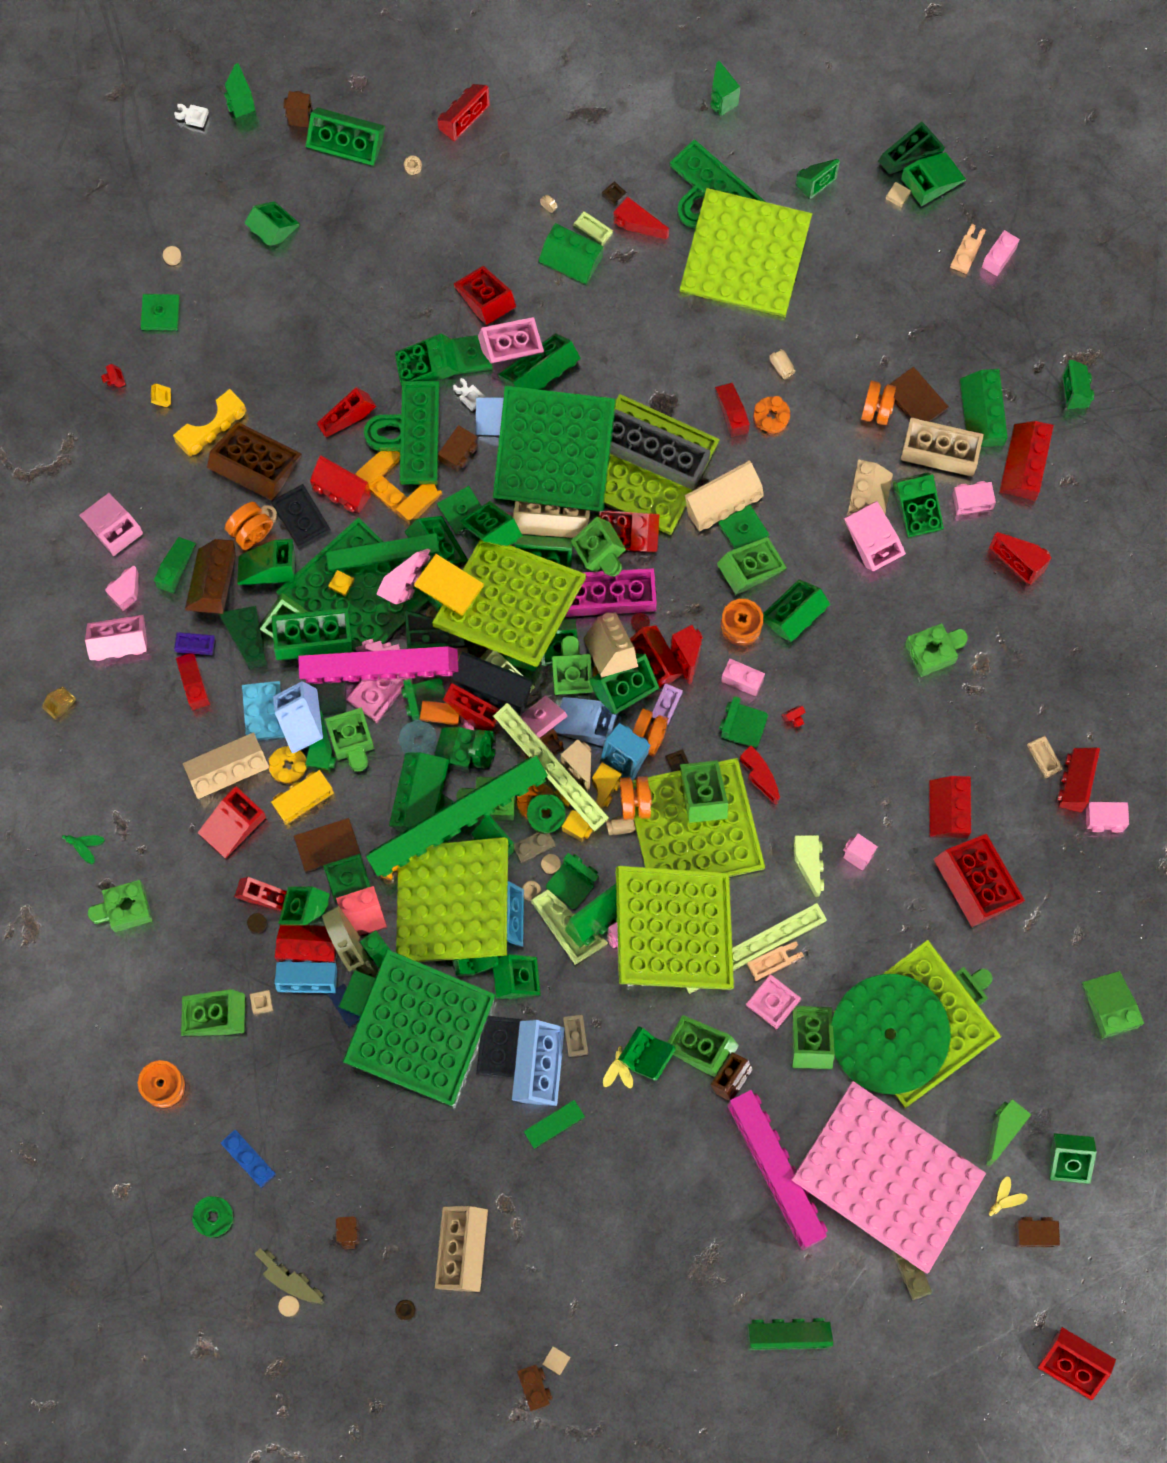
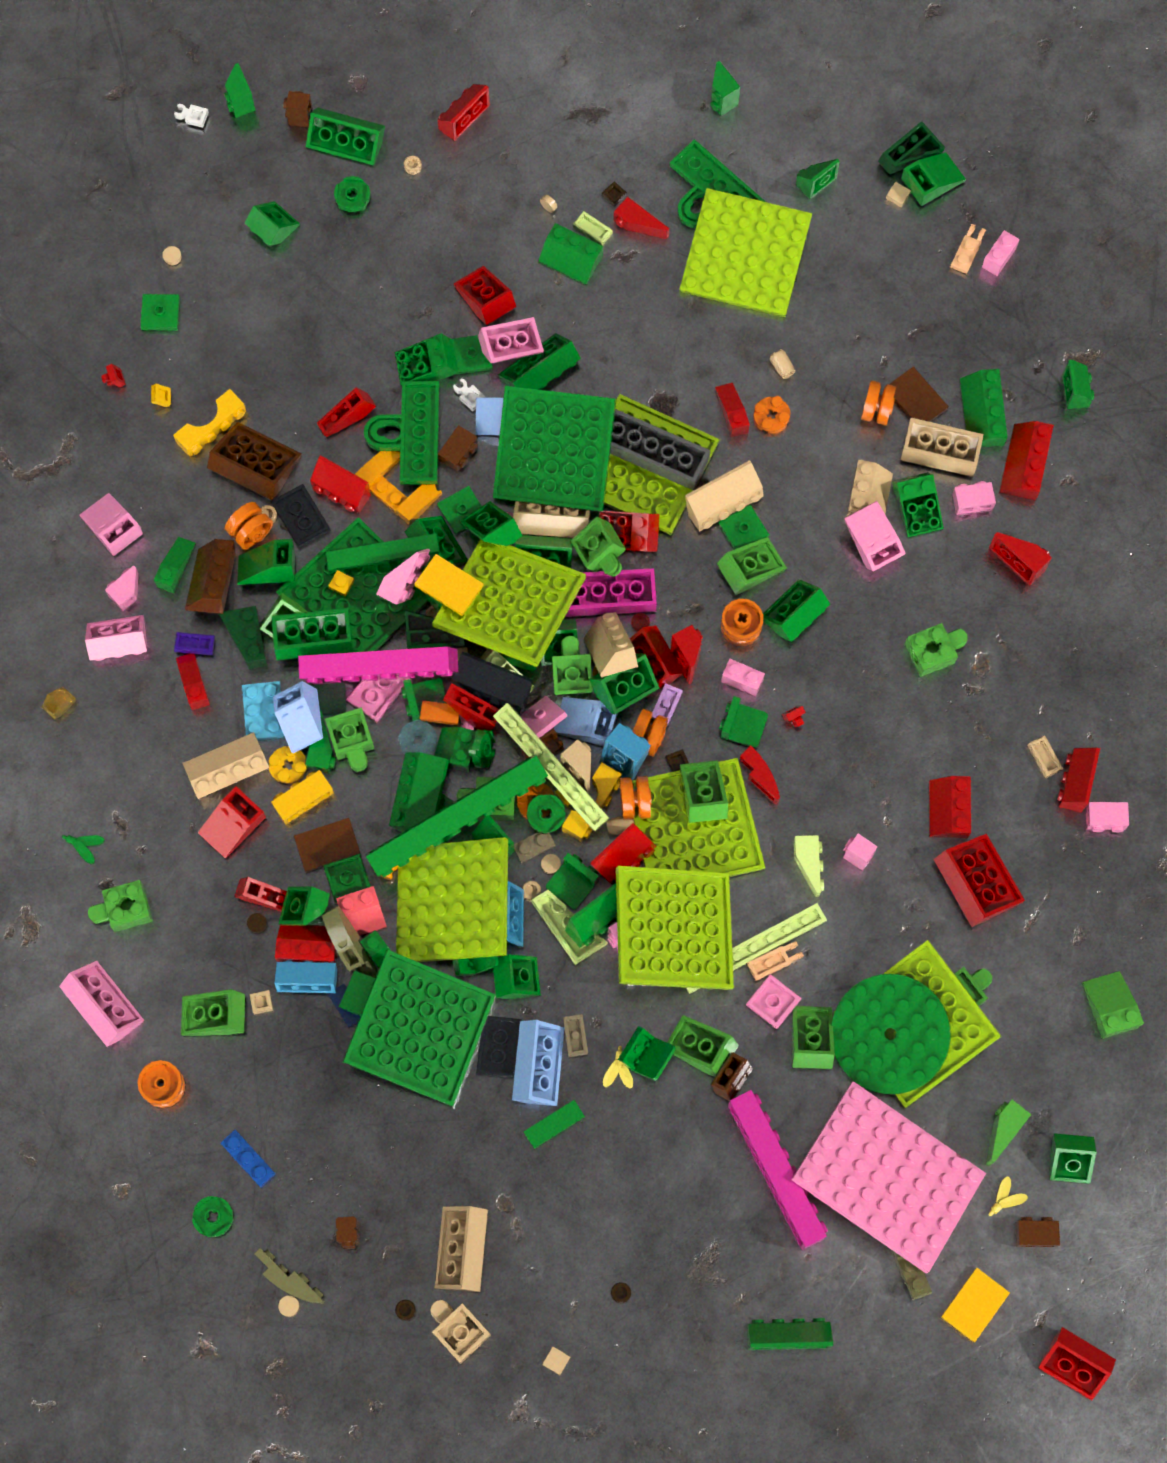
(101, 1003): none -> bright pink slope
(355, 203): none -> green plate
(369, 645): bright pink slope -> none
(458, 1329): none -> tan brick
(533, 1387): reddish brown brick -> none
(620, 1292): none -> dark brown tile
(625, 850): none -> red slope
(975, 1305): none -> yellow tile

